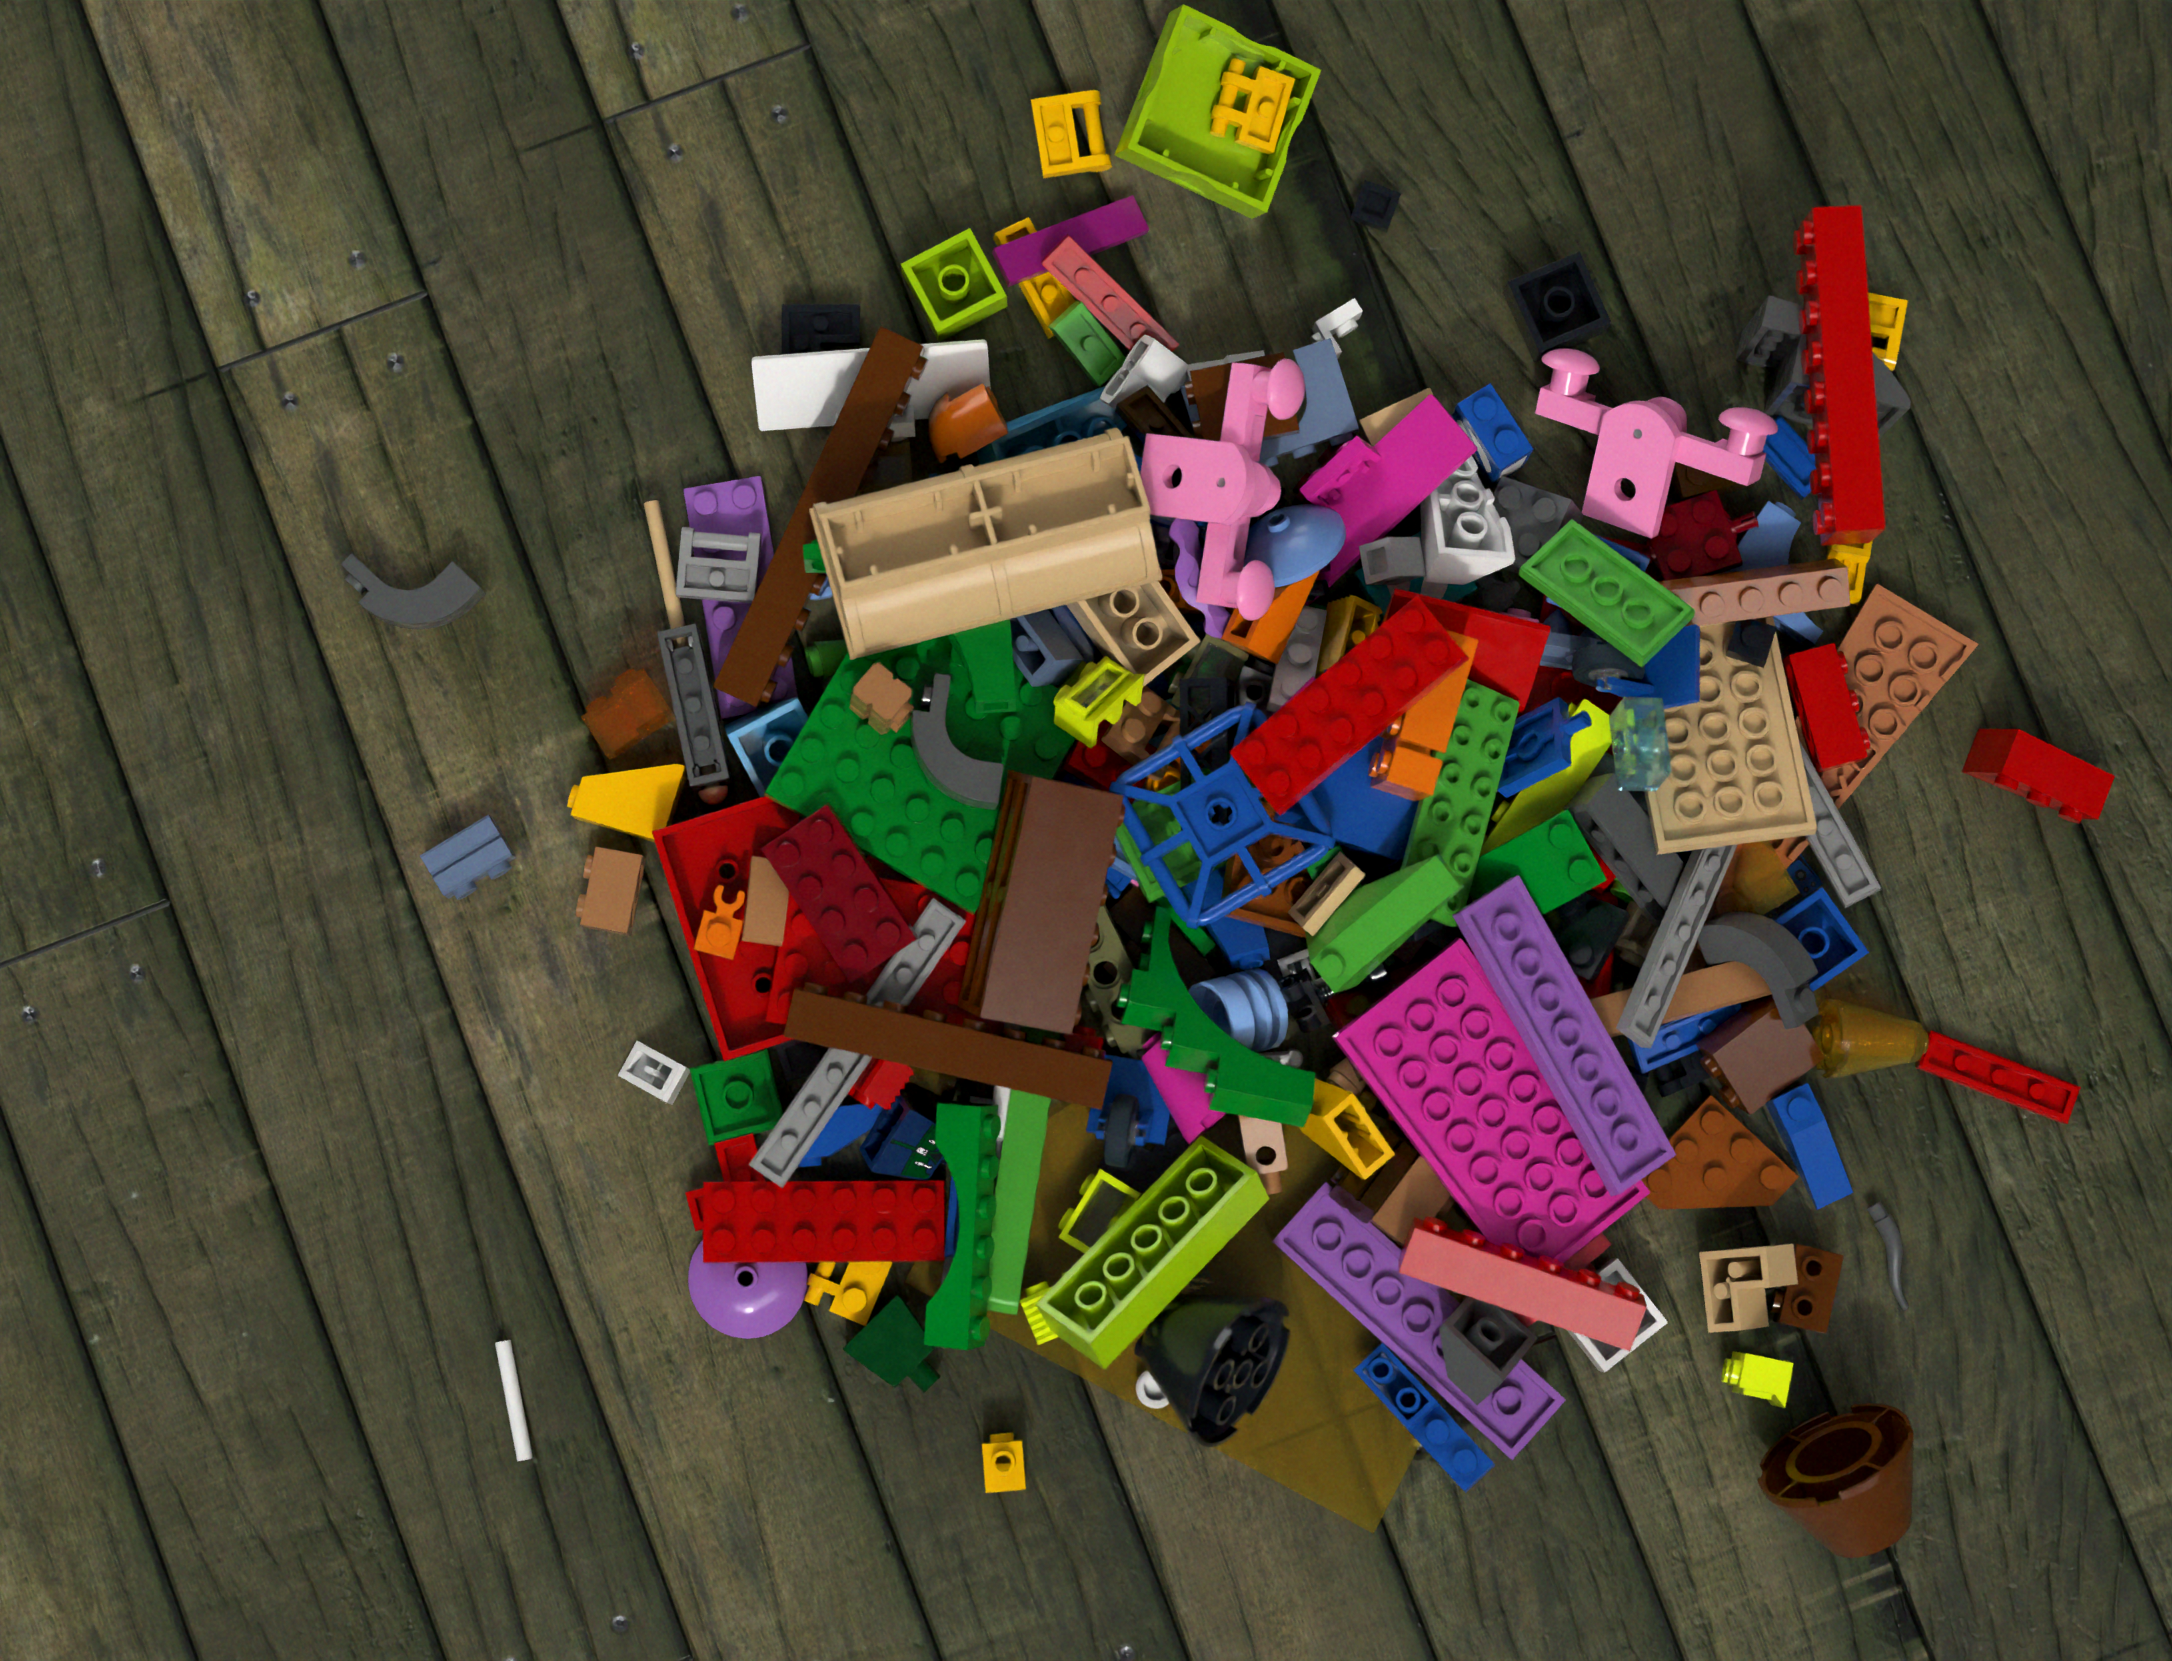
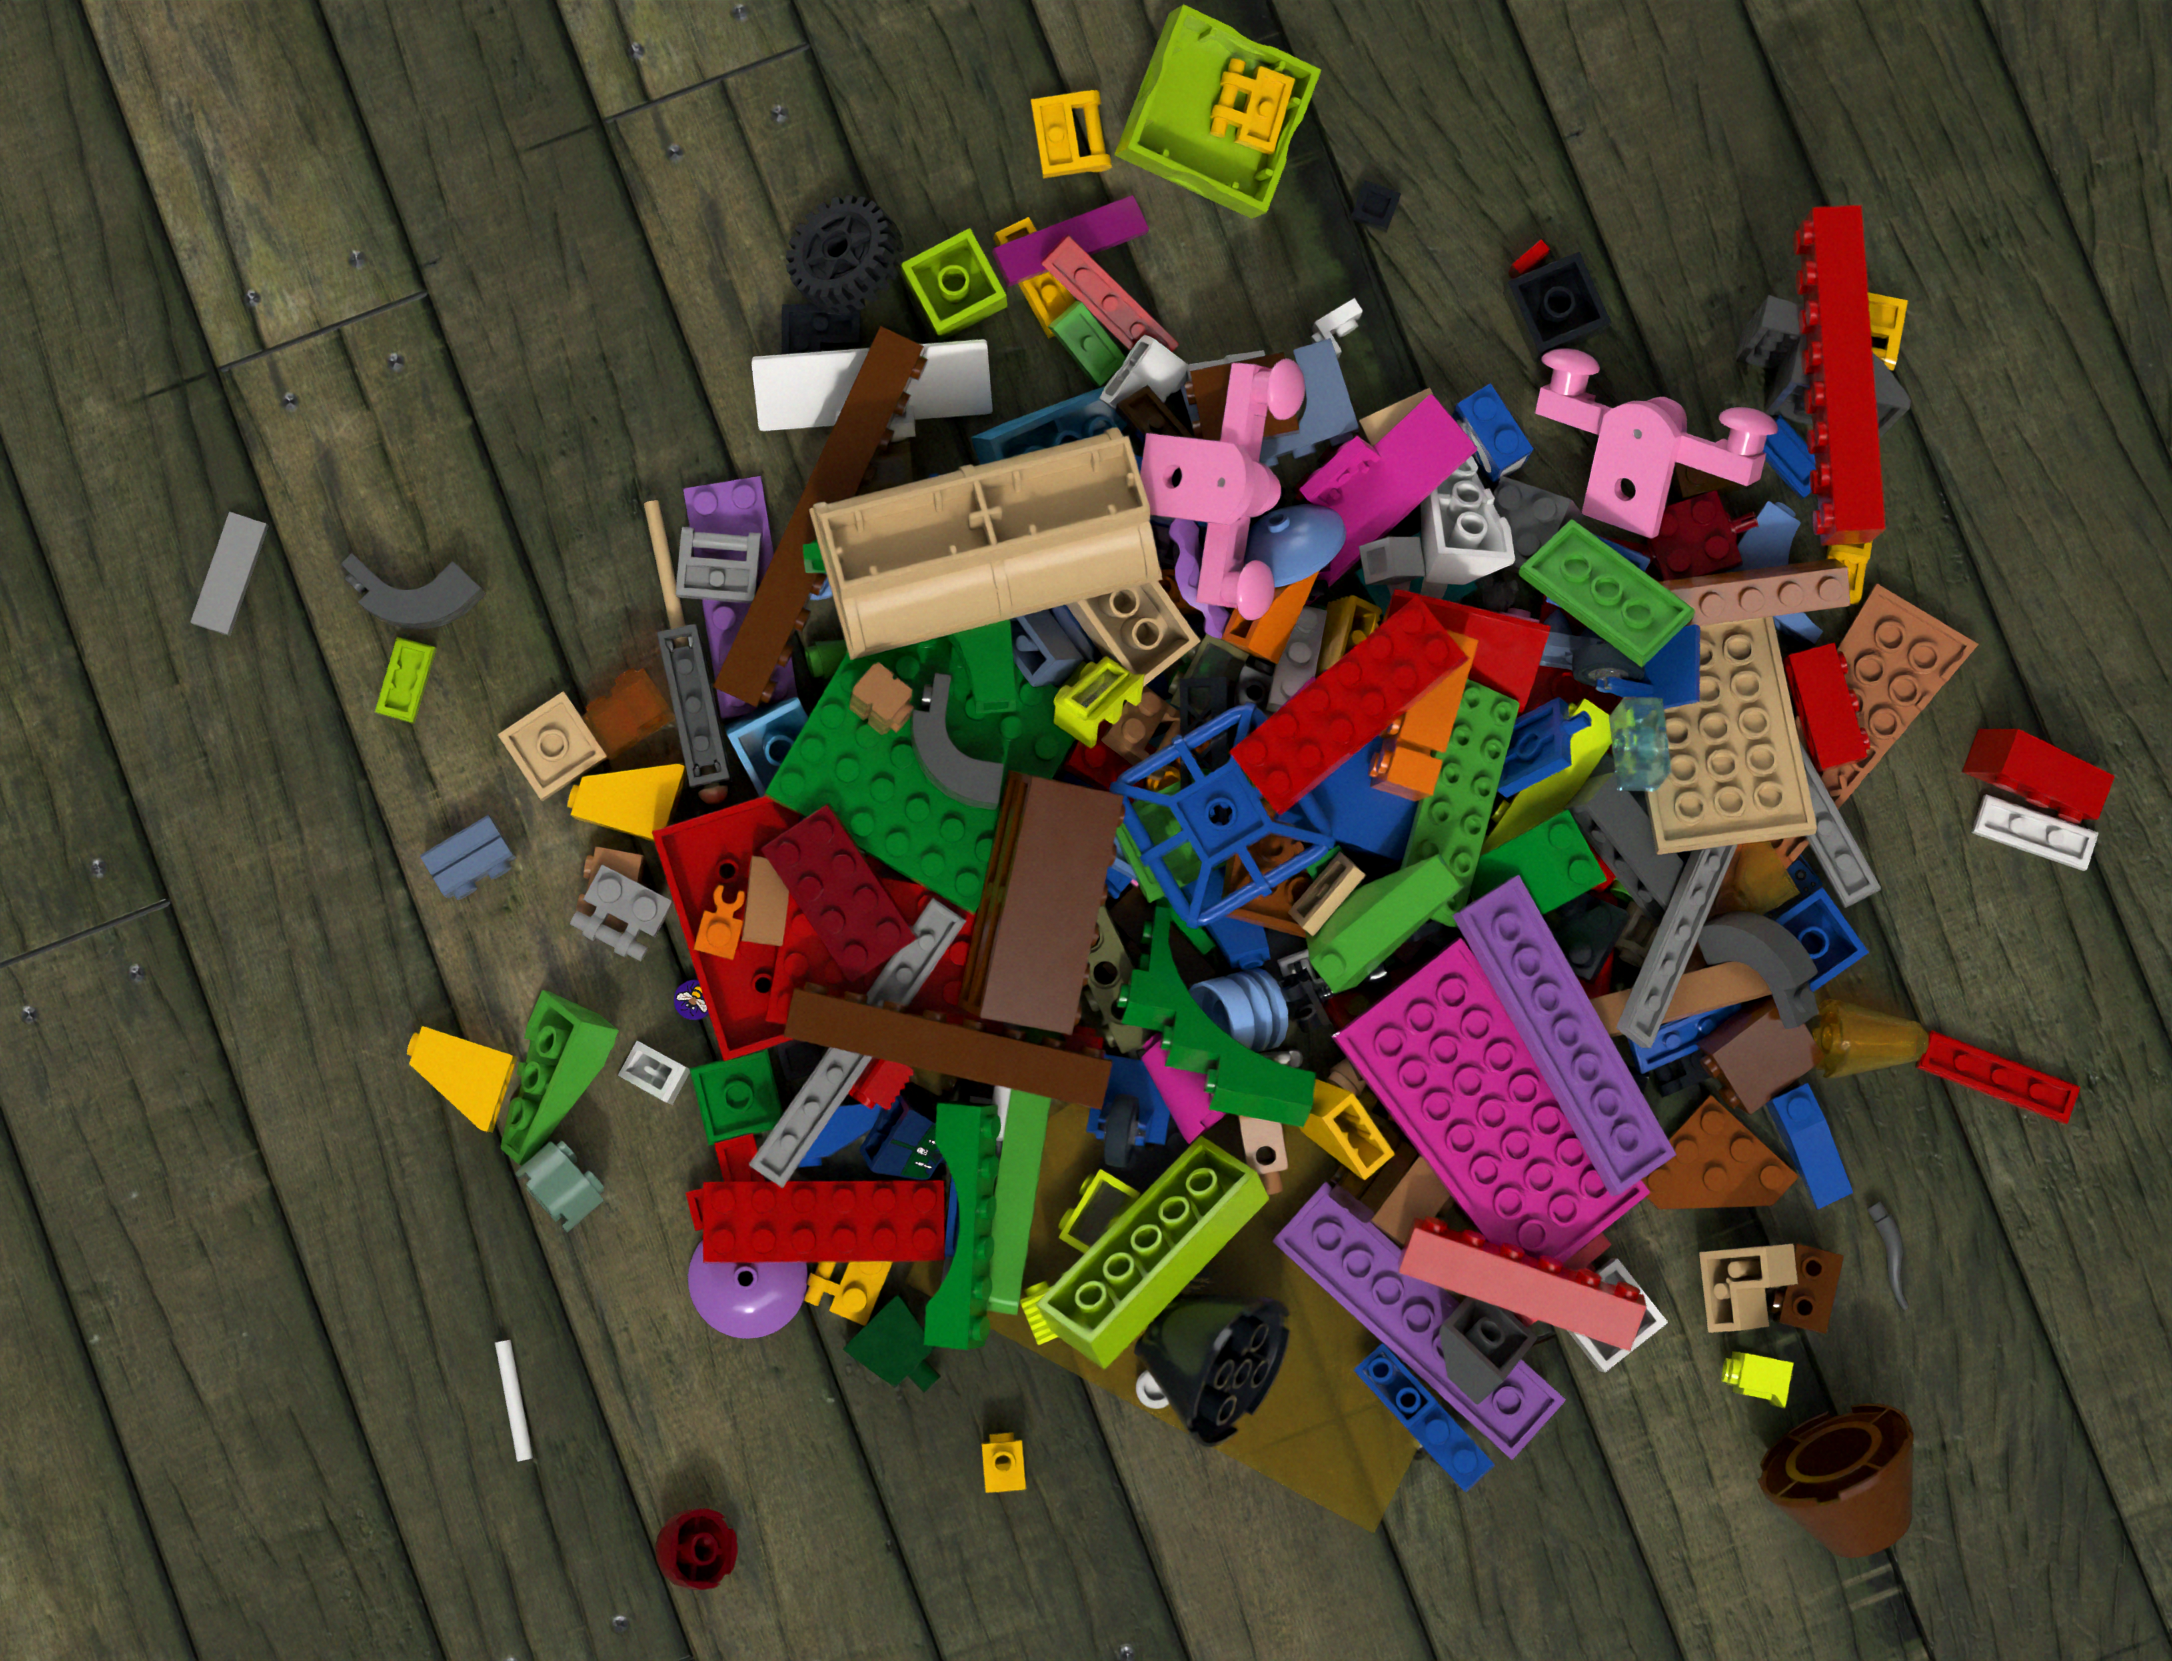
(229, 574): none -> light grey tile
(405, 680): none -> lime plate
(464, 1073): none -> yellow slope
(552, 746): none -> tan plate
(560, 1184): none -> sand green brick
(562, 1060): none -> bright green wedge
(627, 901): none -> light grey plate
(690, 1001): none -> tile
(696, 1549): none -> dark red cylinder
(844, 254): none -> black wheel
(965, 423): orange brick -> none
(1530, 260): none -> red tile
(1751, 642): black plate -> none
(2035, 832): none -> white tile

